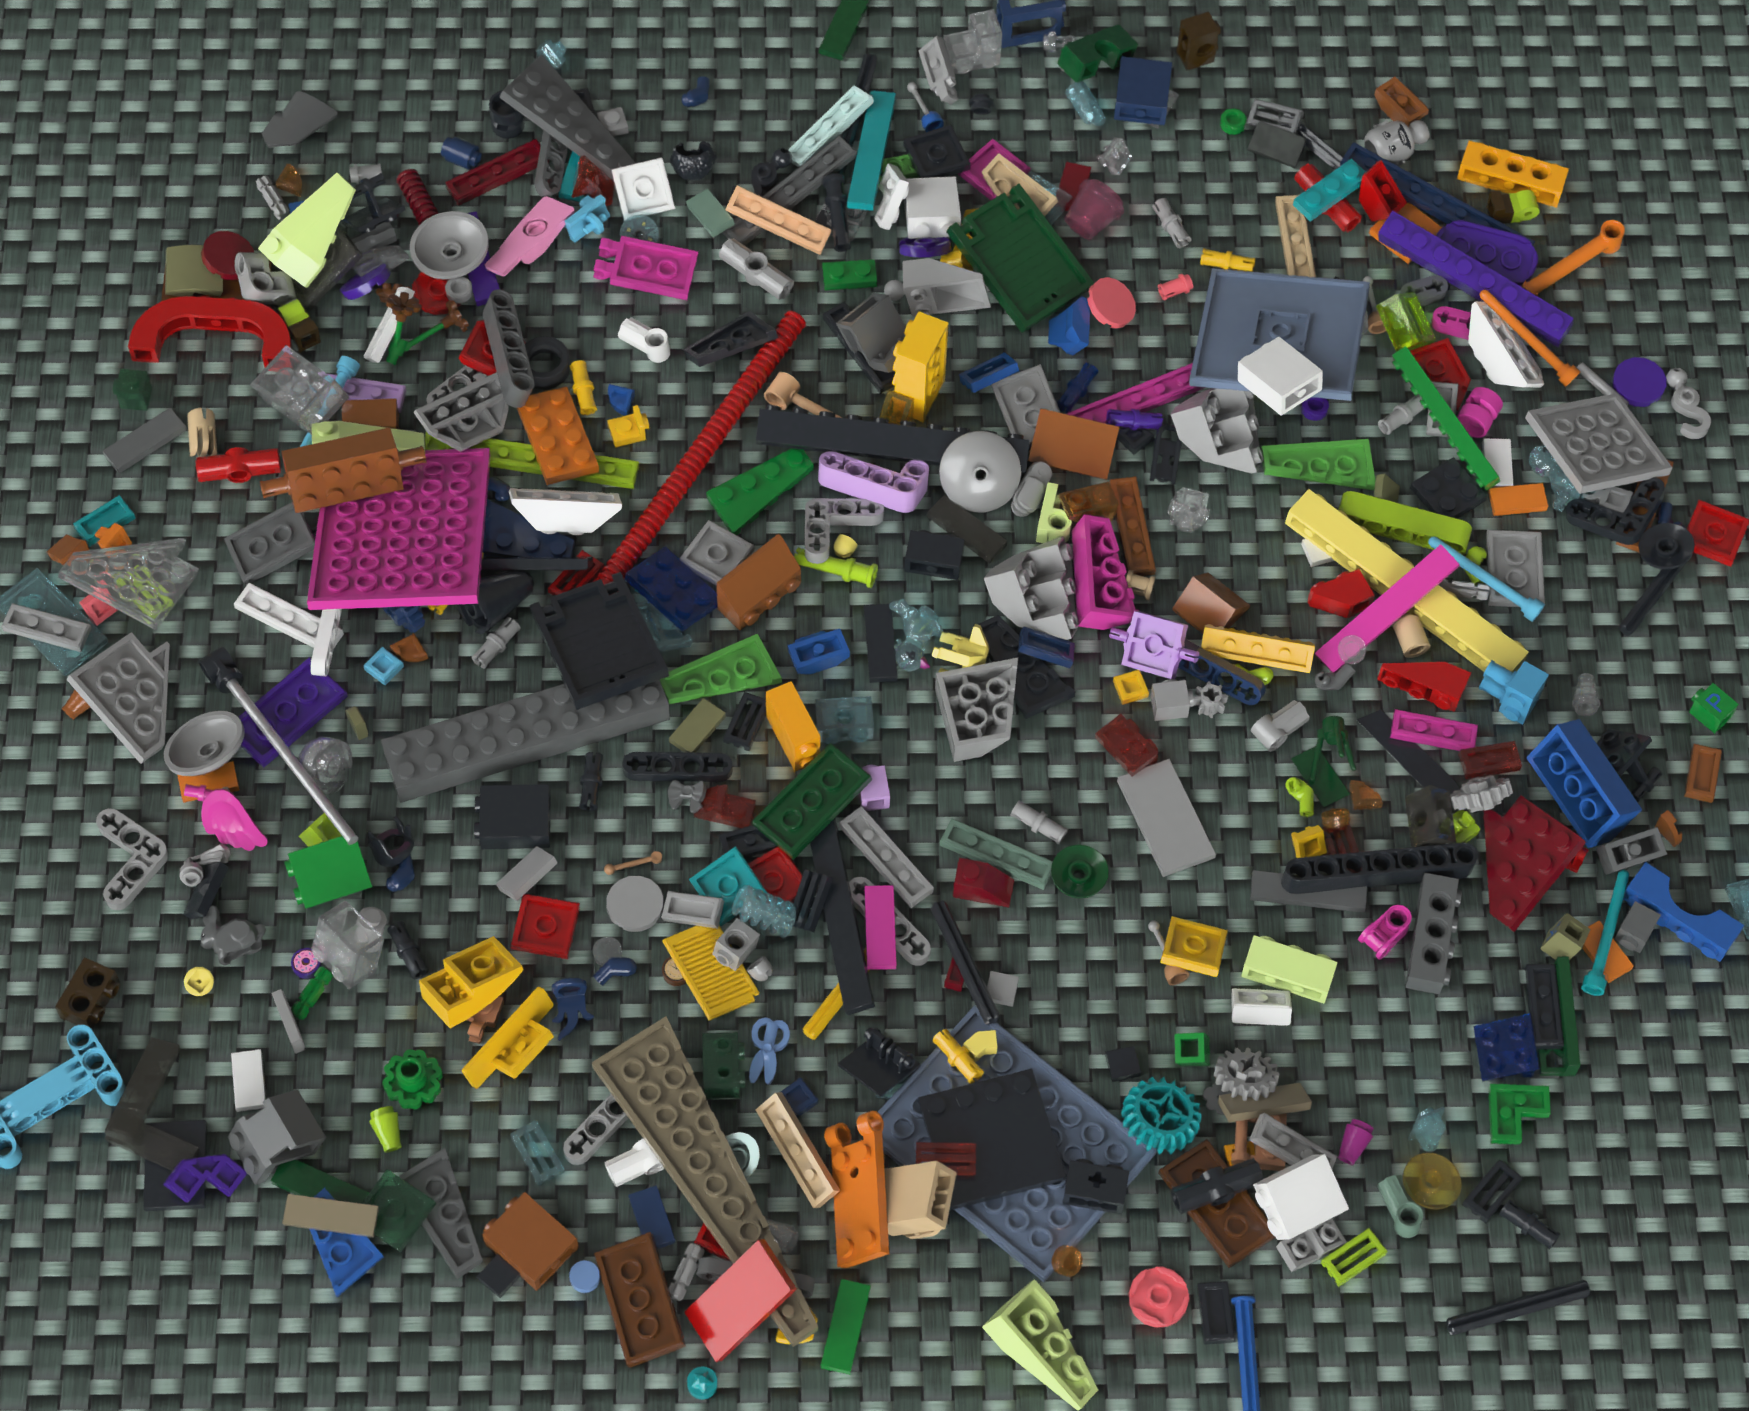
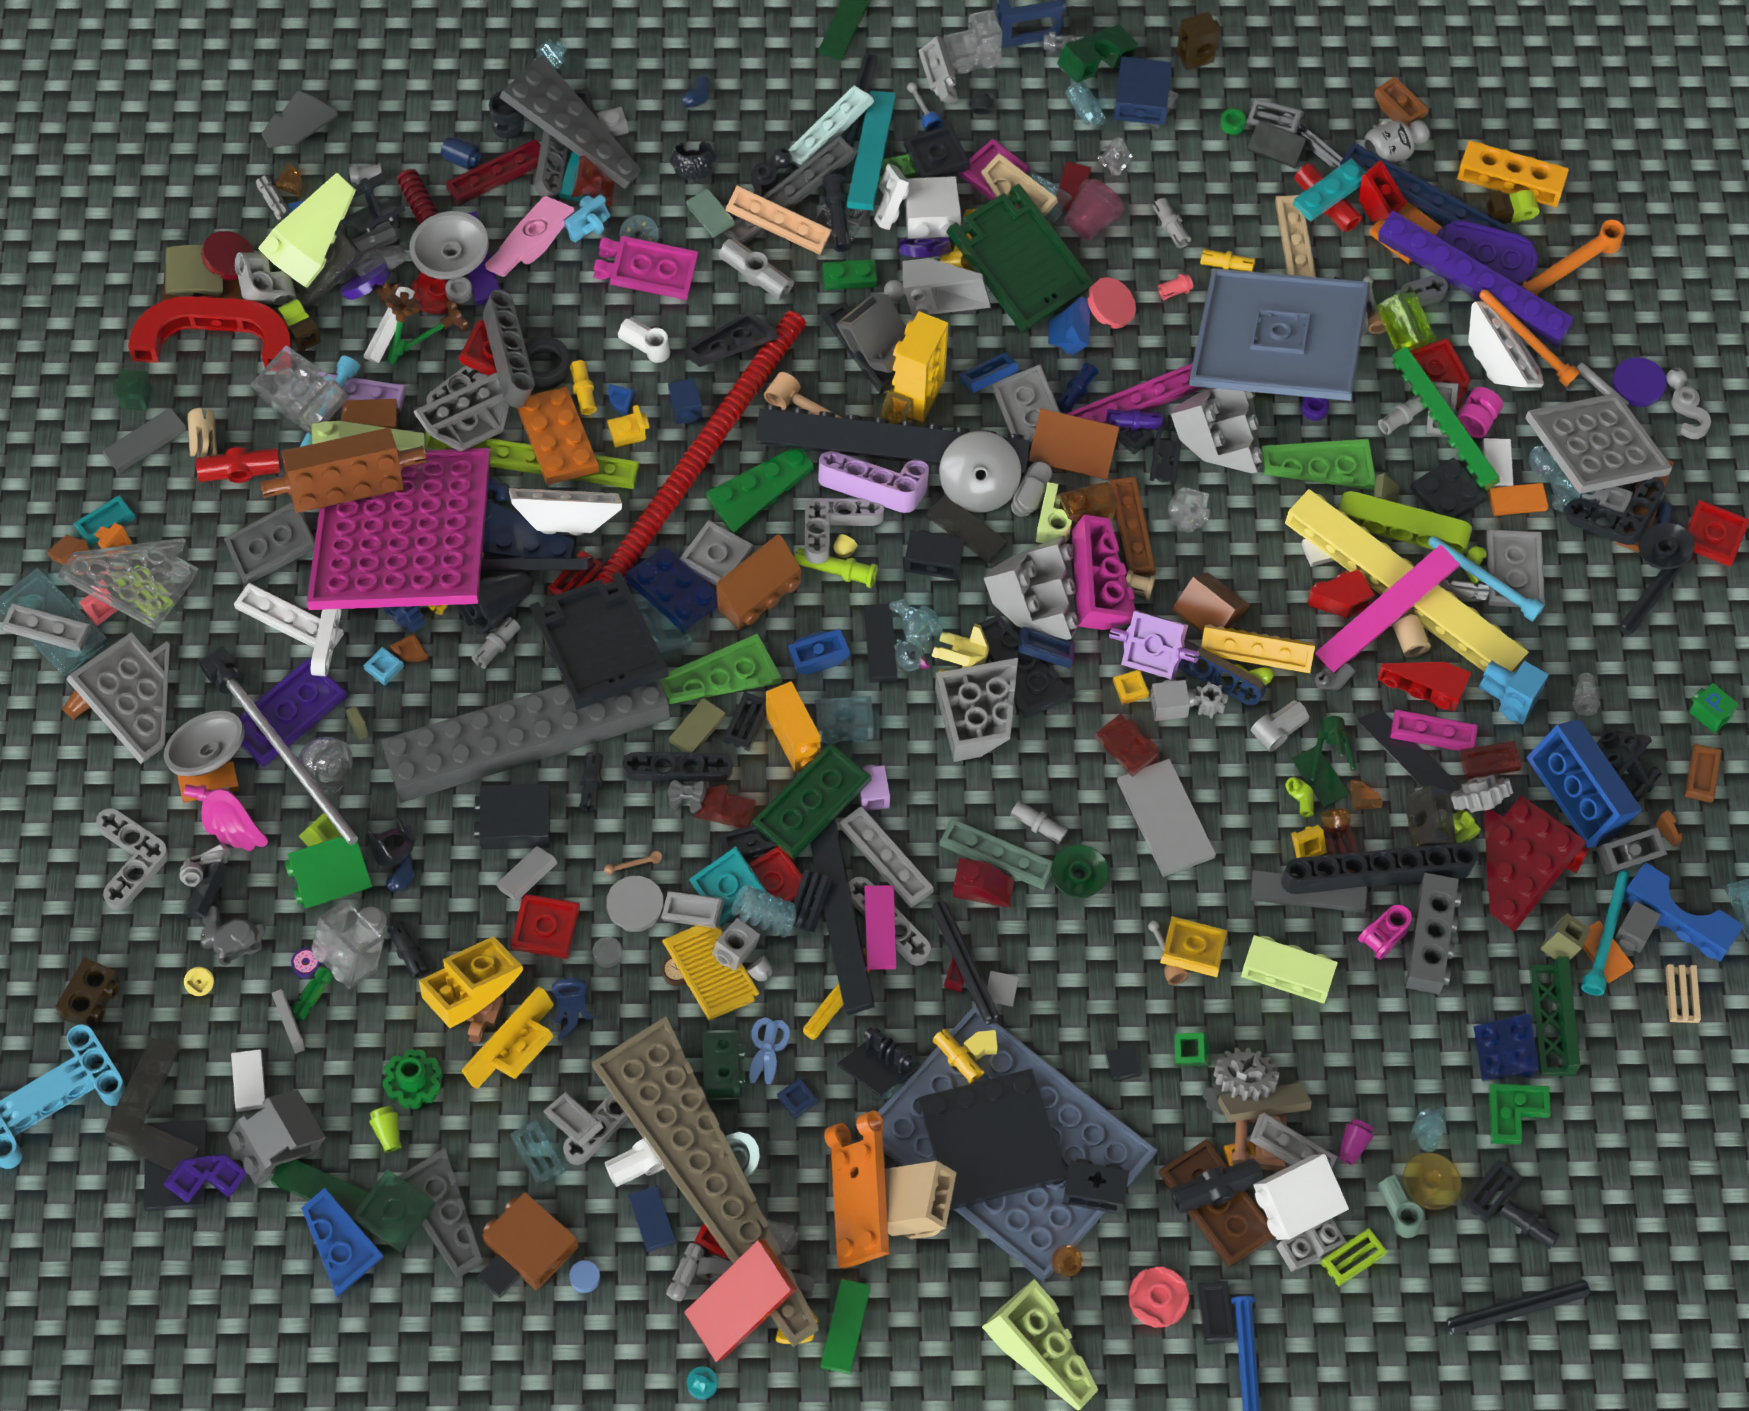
(330, 1215): dark tan tile -> none
(573, 1119): none -> light grey tile
(615, 967): dark blue arm -> none
(640, 1299): reddish brown tile -> none
(643, 188): white tile -> none
(685, 401): none -> dark blue brick
(797, 1150): tan plate -> none
(949, 1147): clear red tile -> none
(1143, 1109): teal gear -> none
(1261, 1007): white slope -> none
(1280, 375): white brick -> none
(1352, 649): clear tile -> none
(1456, 322): dark pink beam -> none
(1544, 1005): black tile -> none
(1682, 971): none -> tan tile

